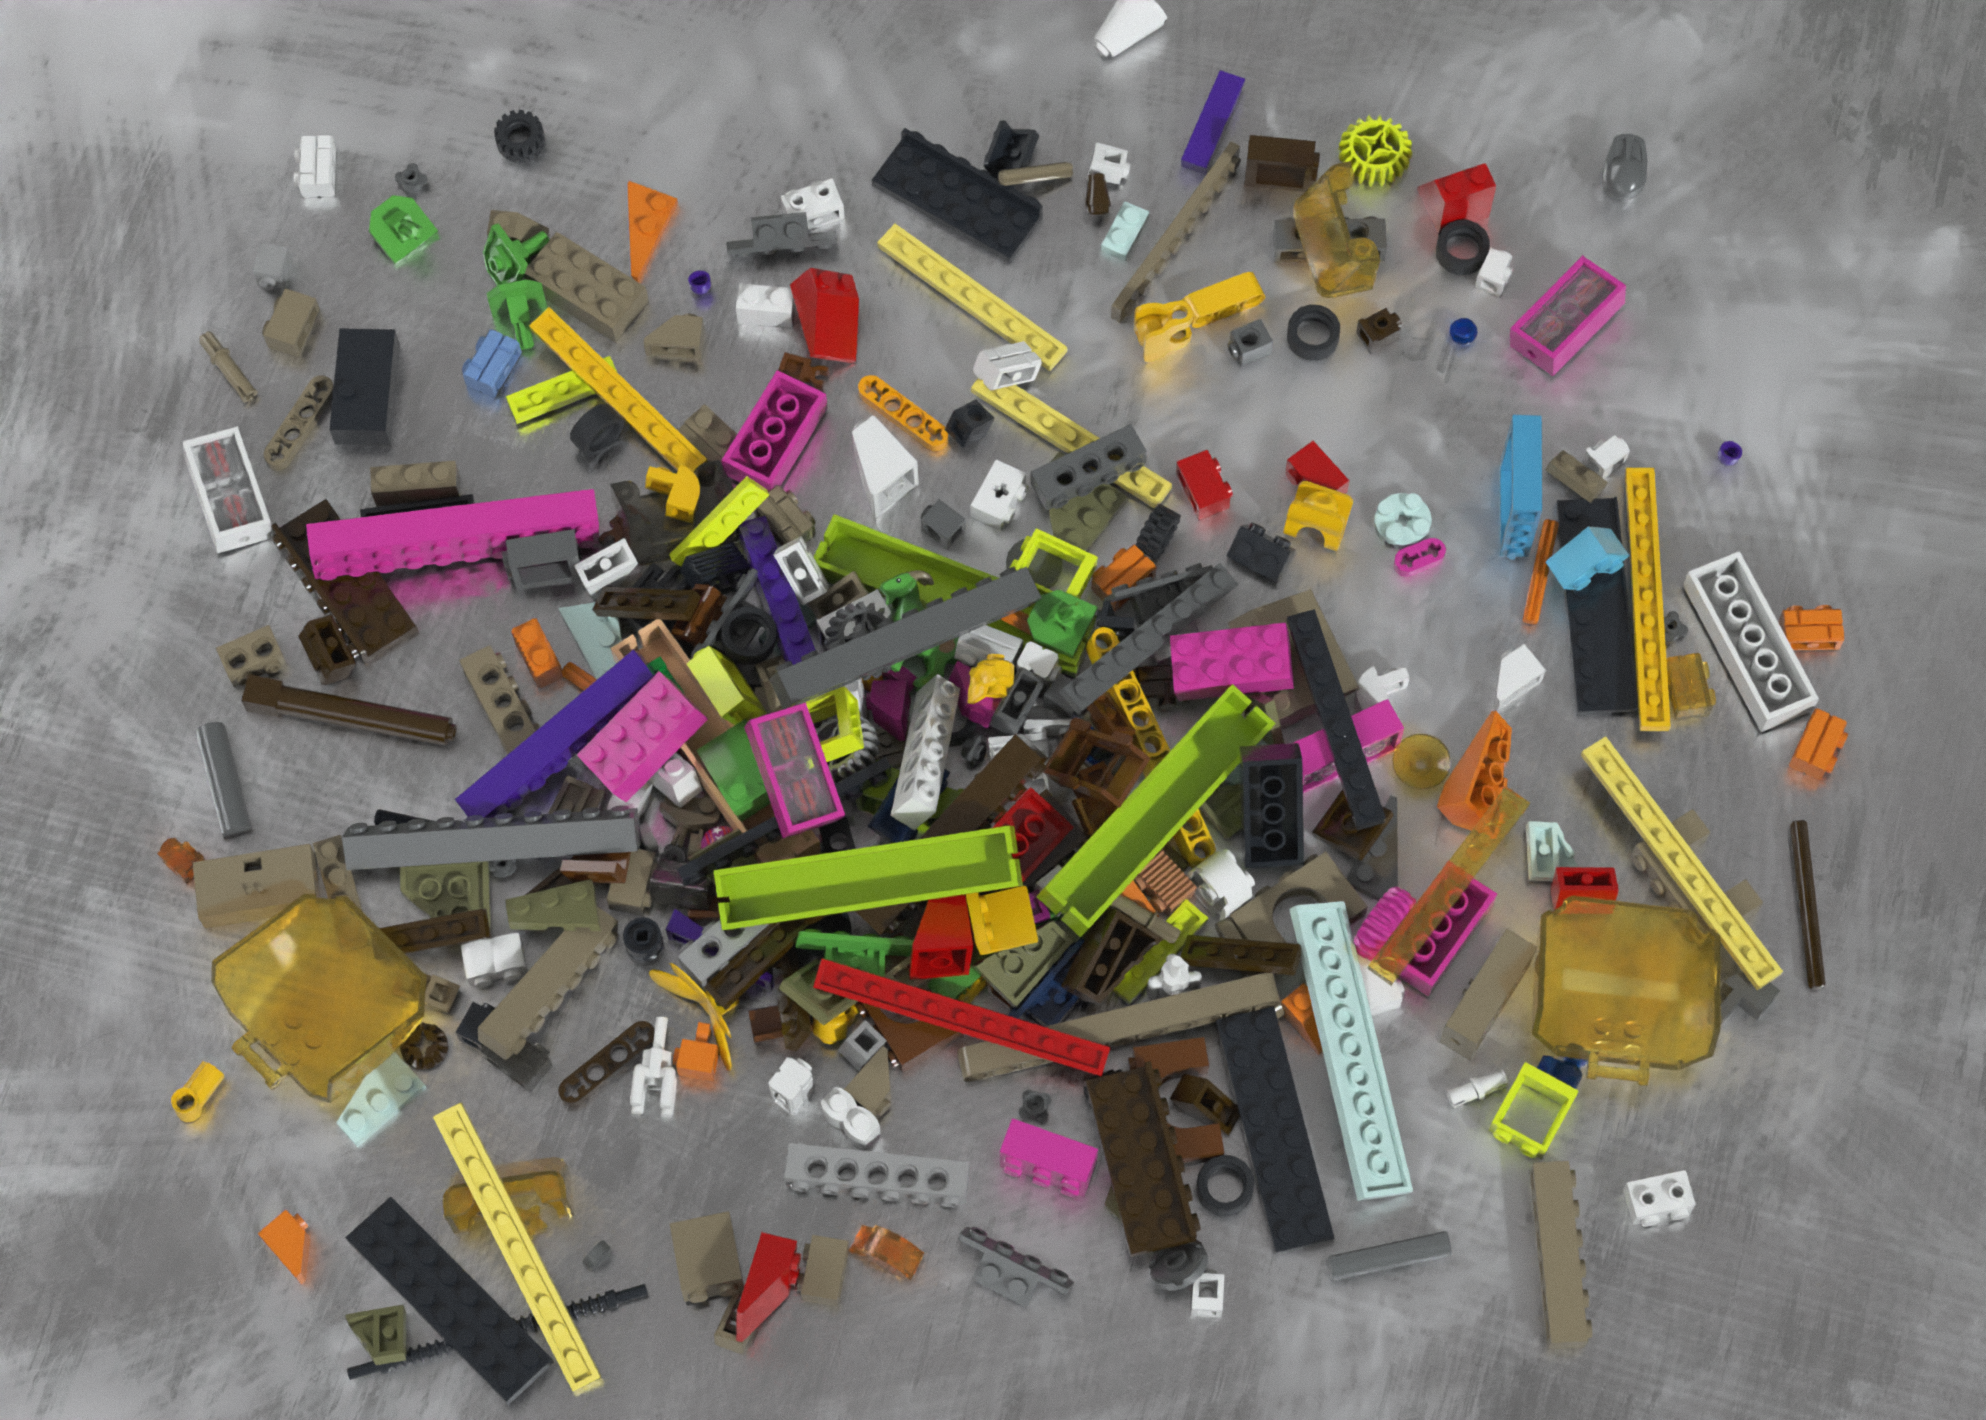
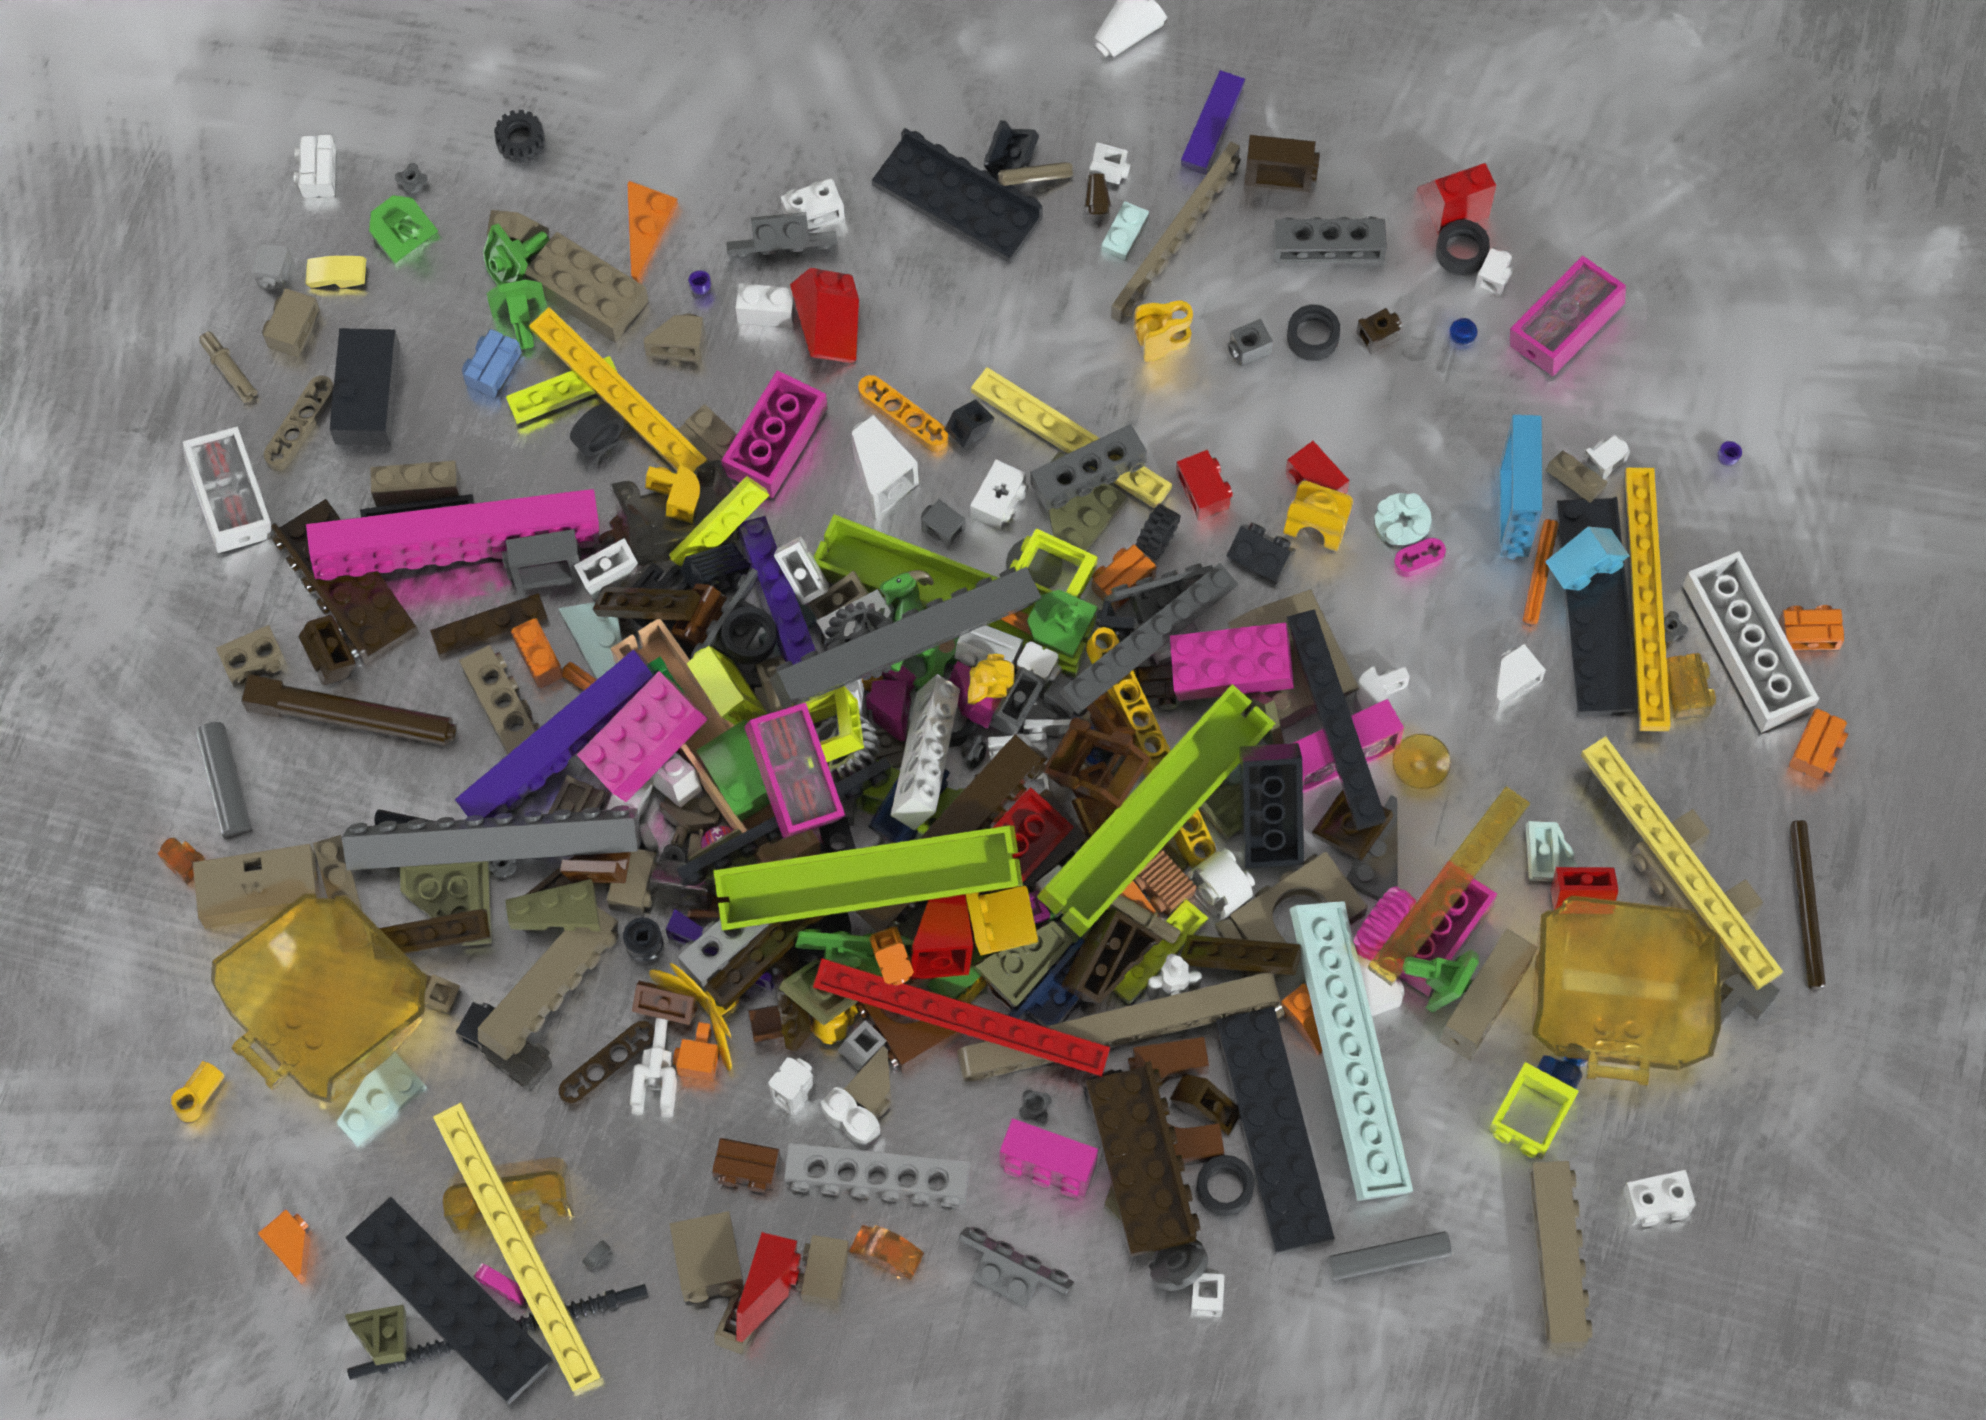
(338, 270): none -> light yellow slope
(434, 1054): dark brown gear -> none
(487, 626): none -> dark brown plate
(494, 960): white brick -> none
(500, 1284): none -> dark pink beam
(664, 1002): none -> reddish brown panel
(746, 1165): none -> reddish brown brick
(785, 517): dark tan brick -> none
(801, 369): reddish brown plate -> none
(891, 956): none -> orange brick
(970, 295): light yellow plate -> none
(1007, 365): white brick -> none
(1225, 299): yellow beam -> none
(1334, 259): clear yellow windscreen -> none
(1385, 161): neon yellow gear -> none
(1445, 976): none -> bright green piece
(1477, 1088): white pin -> none
(1478, 775): orange wedge -> none
(1625, 167): dark grey helmet -> none

